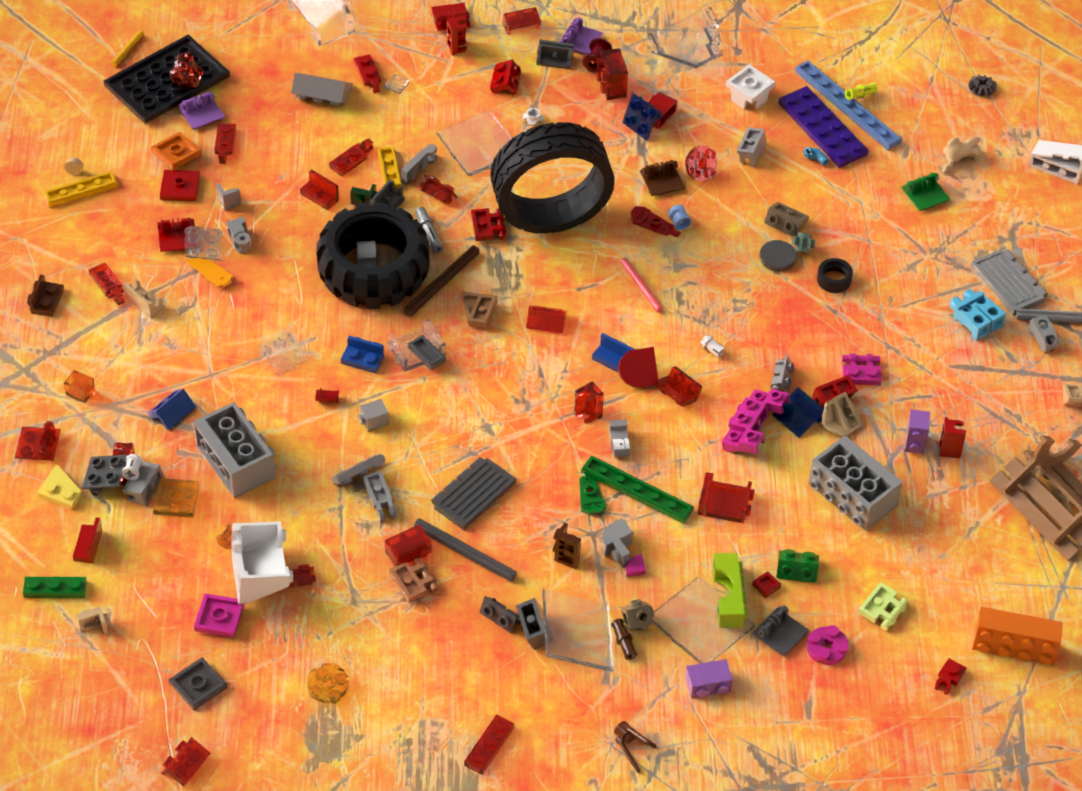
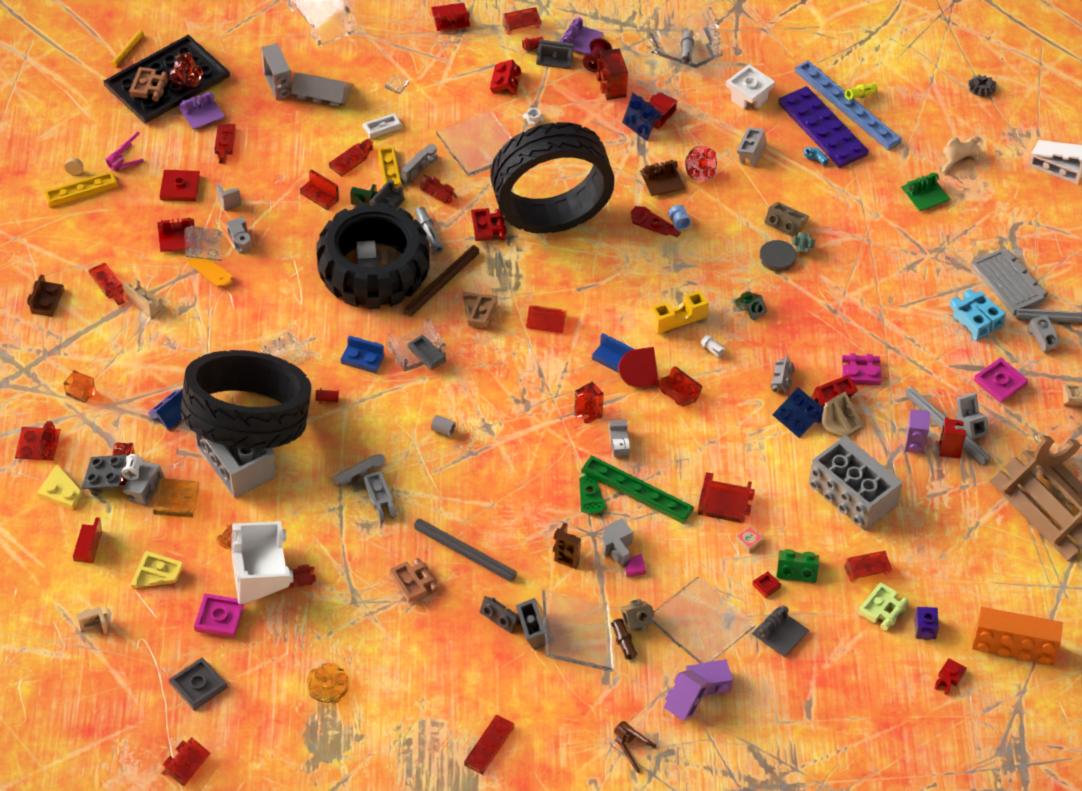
(54, 587): green plate -> none
(115, 159): none -> dark pink plant
(143, 83): none -> nougat plate
(156, 571): none -> light yellow wing
(176, 150): orange plate -> none
(245, 425): none -> black tyre
(276, 71): none -> light grey window
(368, 72): red hinge -> none
(373, 415): light grey brick -> none
(383, 127): none -> white tile
(408, 545): clear red brick -> none
(443, 425): none -> light grey piece
(456, 34): red hinge -> none
(473, 492): dark grey hinge -> none
(532, 43): none -> red pin
(642, 286): coral bar -> none
(686, 694): none -> medium lavender brick
(687, 43): none -> light grey pin
(692, 309): none -> yellow arch
(731, 607): lime arch -> none
(749, 419): dark pink bracket -> none
(749, 539): none -> tan tile
(753, 303): none -> dark green bracket
(829, 635): dark pink plate -> none
(830, 285): black tyre -> none
(867, 565): none -> clear red hinge
(926, 623): none -> dark purple brick
(938, 418): none -> light grey axle
(968, 412): none -> light grey brick
(1000, 380): none -> dark pink plate

